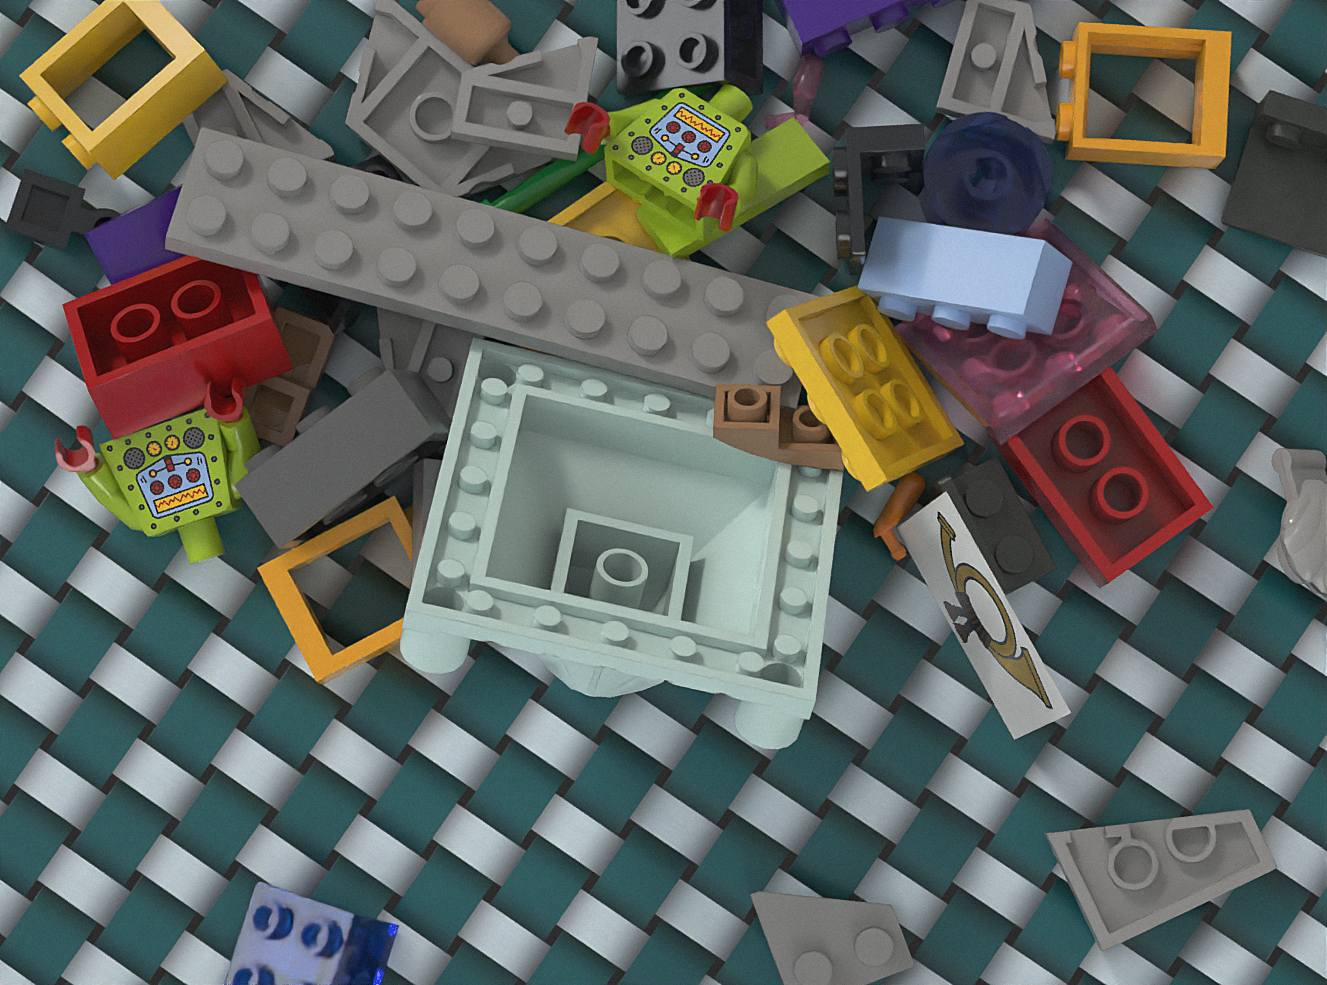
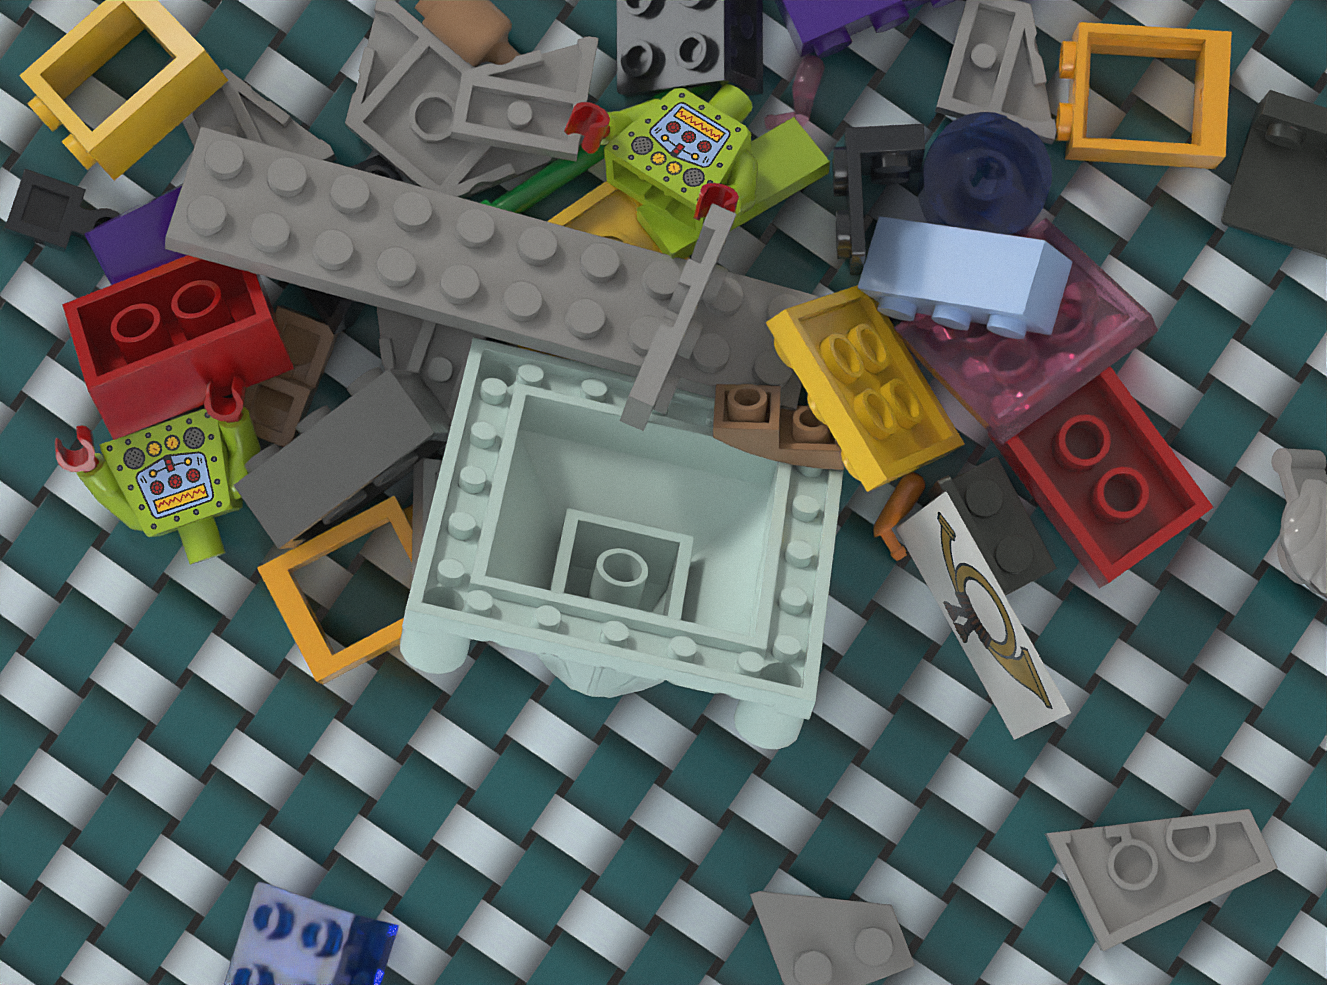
(678, 329): none -> light grey wing

